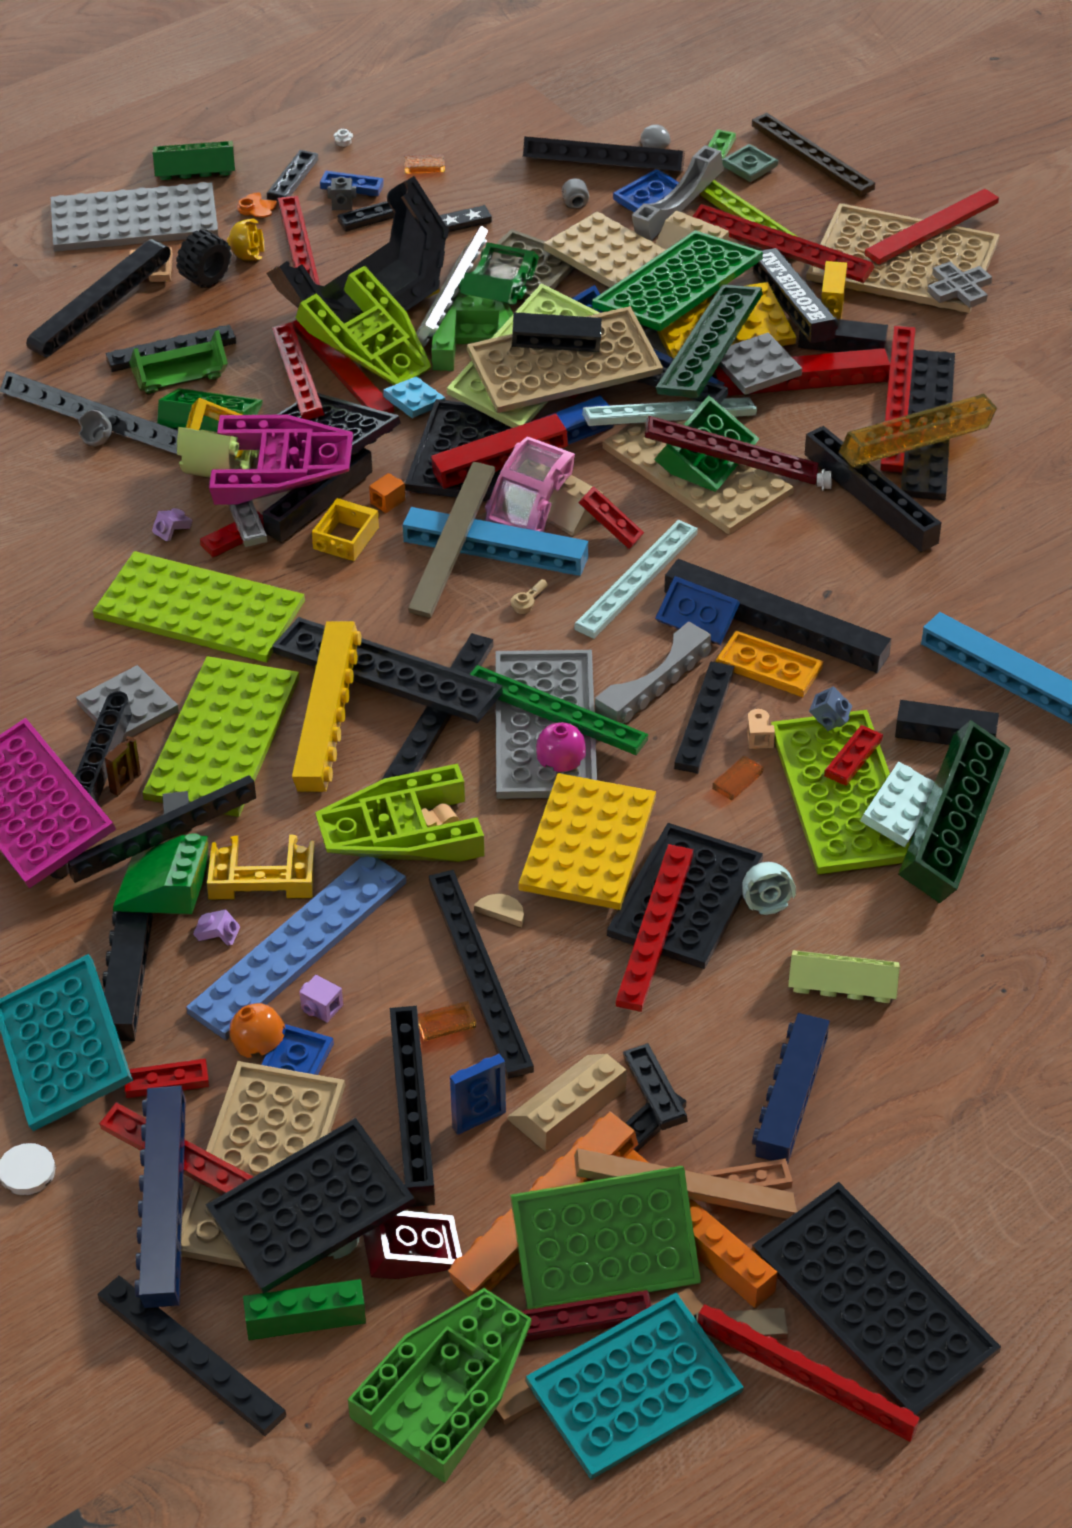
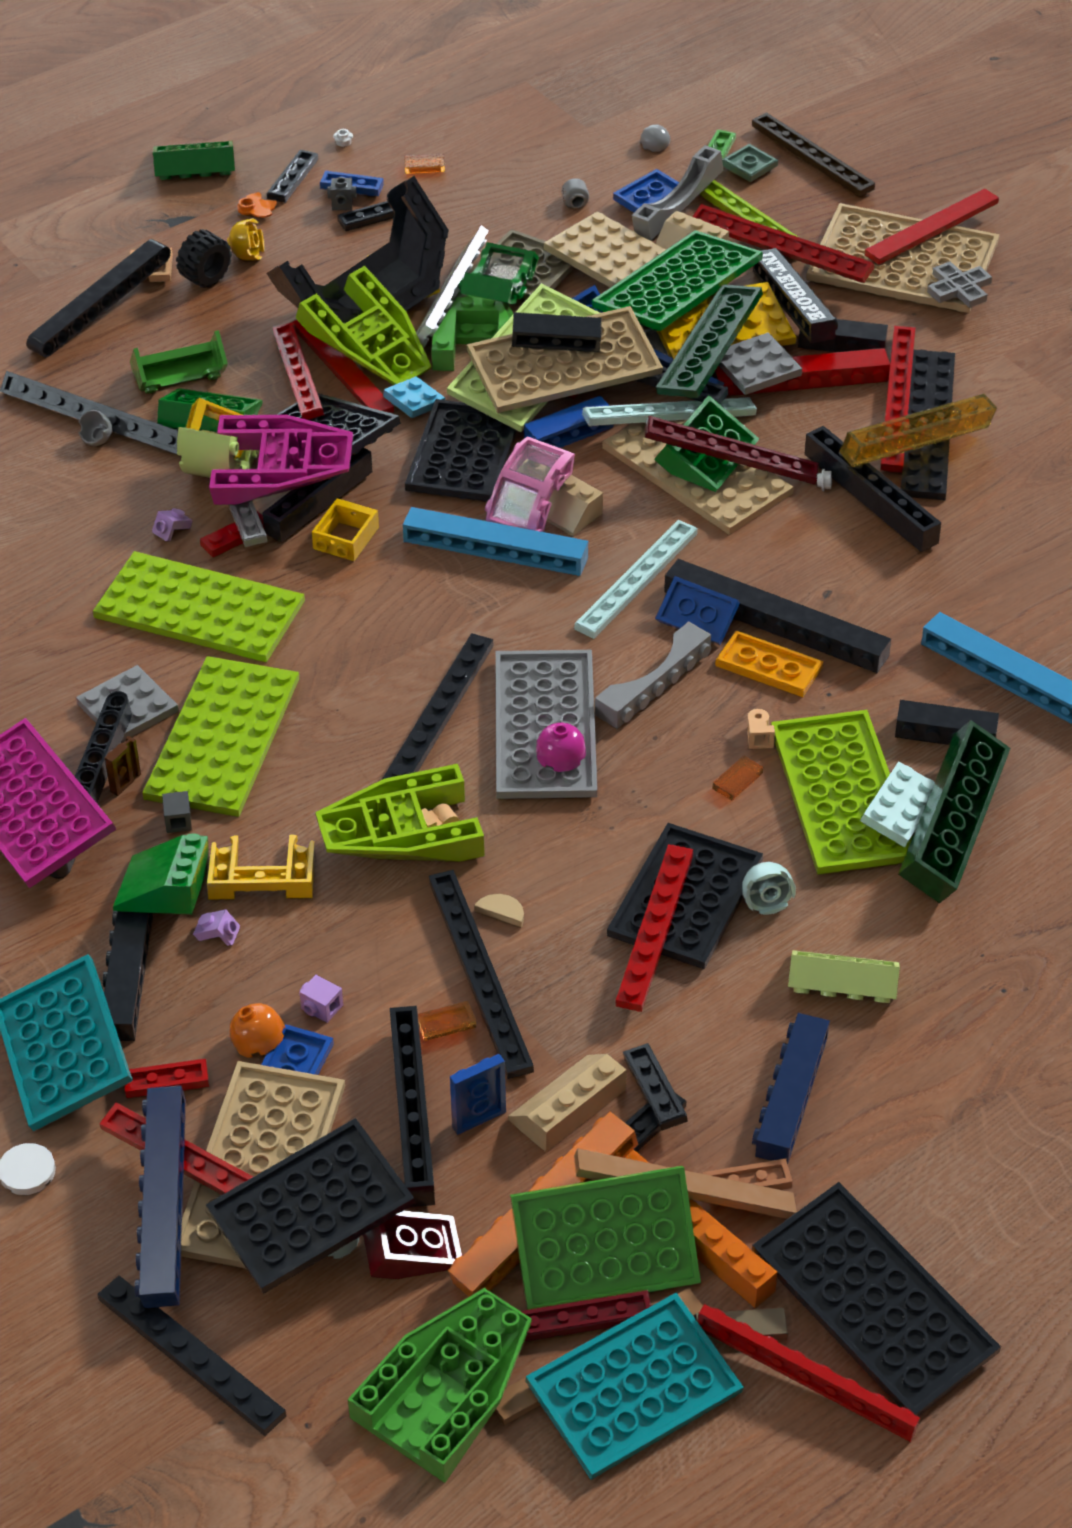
(120, 359): black plate -> none
(132, 216): light grey plate -> none
(162, 828): black plate -> none
(297, 235): red tile -> none
(297, 943): medium blue plate -> none
(304, 1309): green brick -> none
(326, 707): yellow brick -> none
(387, 492): orange brick -> none
(398, 673): black plate -> none
(451, 540): dark tan tile -> none
(454, 464): red brick -> none
(467, 218): black tile -> none
(523, 602): tan plate -> none
(560, 711): green tile -> none
(587, 841): yellow plate -> none
(603, 153): black brick -> none
(611, 517): red tile -> none
(704, 717): black plate -> none
(831, 708): sand blue brick -> none
(834, 287): yellow window -> none
(853, 755): red tile -> none

